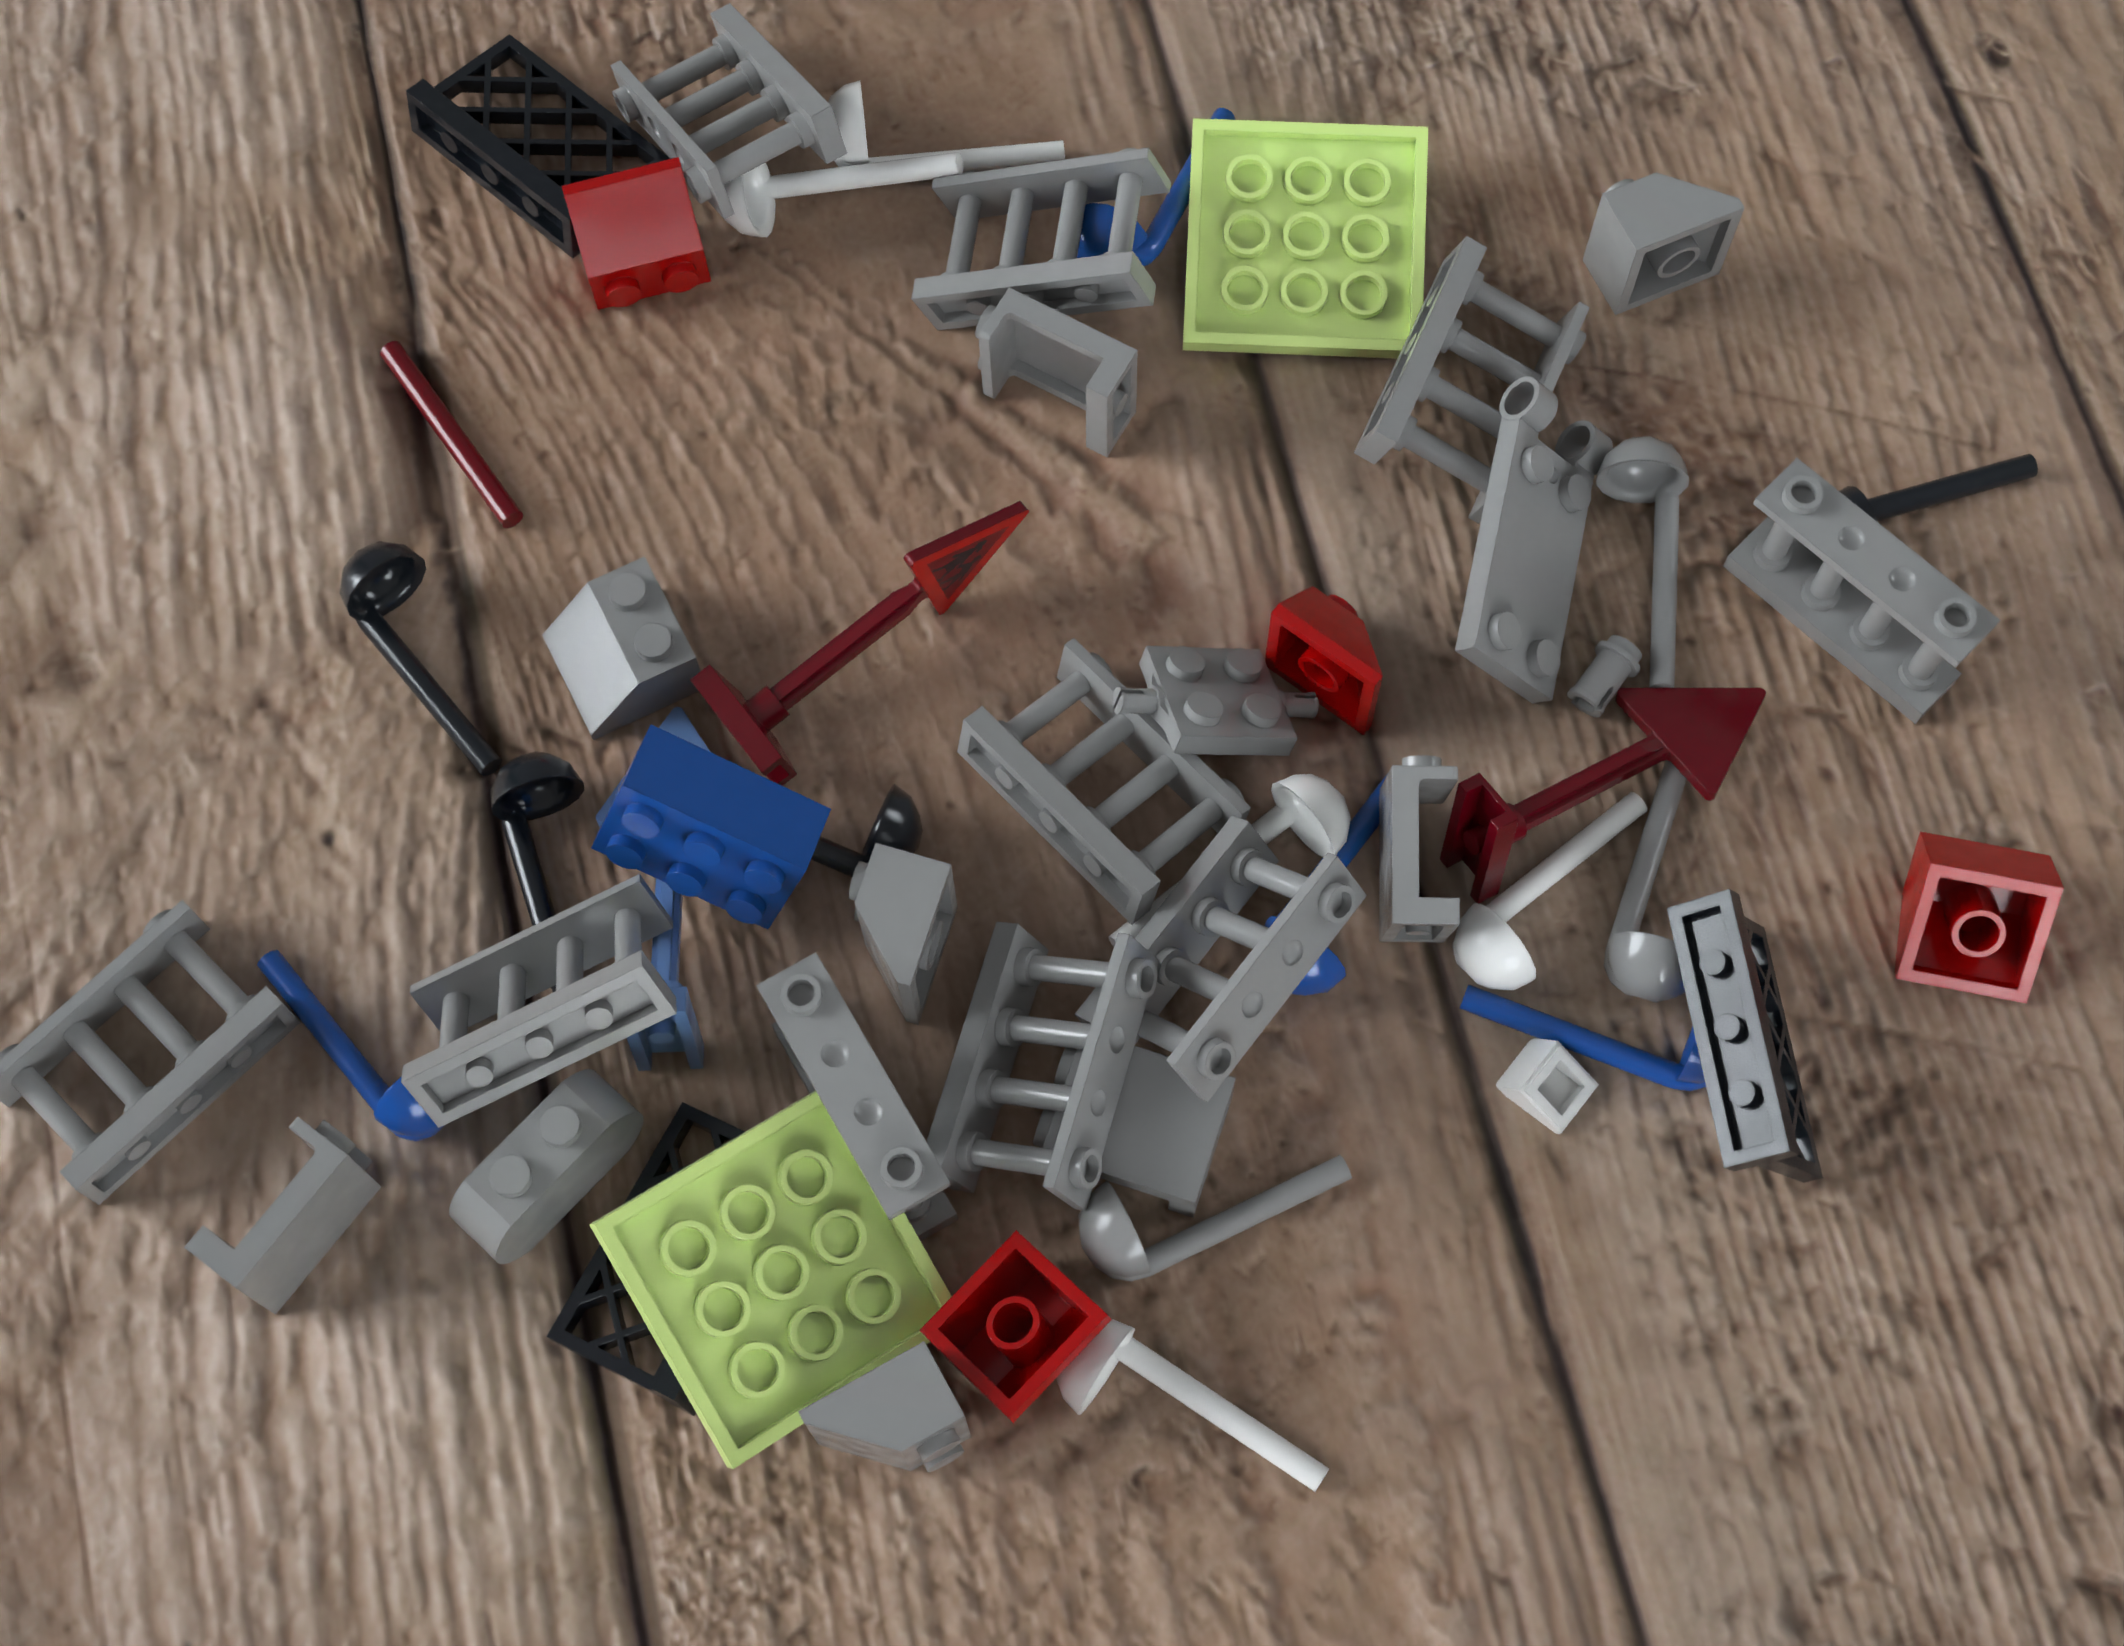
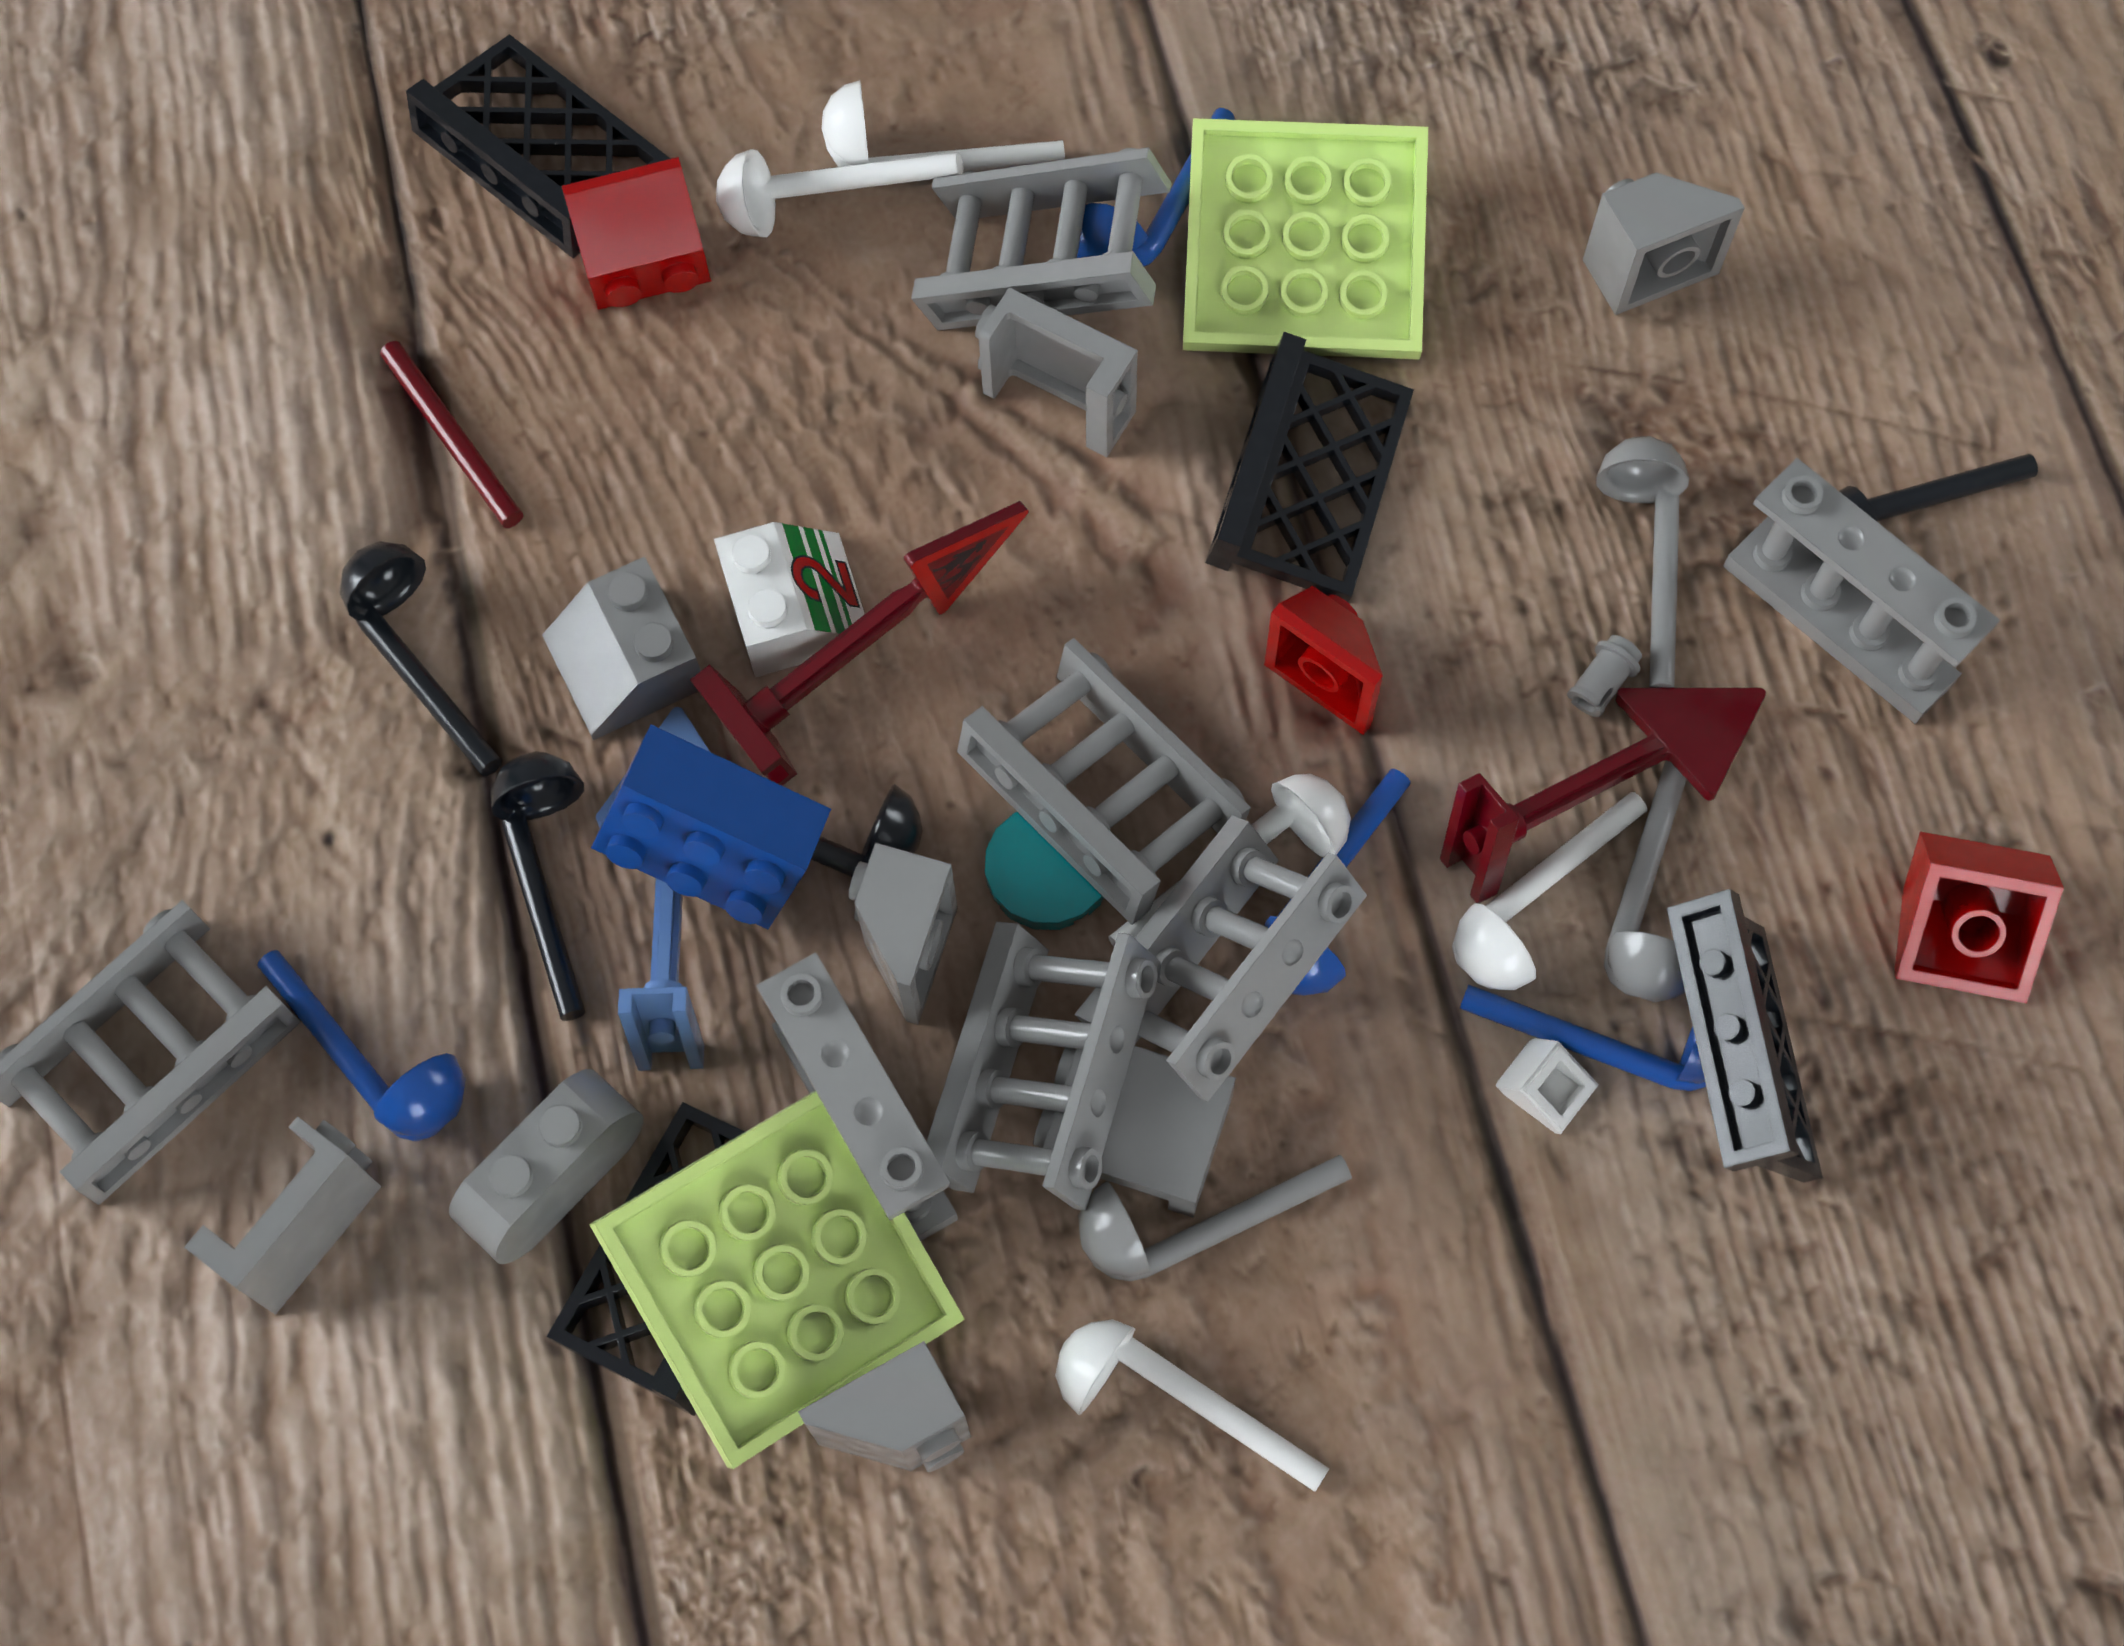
(554, 1030): light grey fence -> none
(759, 71): light grey fence -> none
(788, 591): none -> white slope
(1015, 1326): red slope -> none
(1034, 879): none -> teal tile
(1216, 701): light grey plate -> none
(1259, 468): none -> black fence
(1401, 910): light grey panel -> none
(1439, 330): light grey fence -> none
(1529, 543): light grey hinge -> none

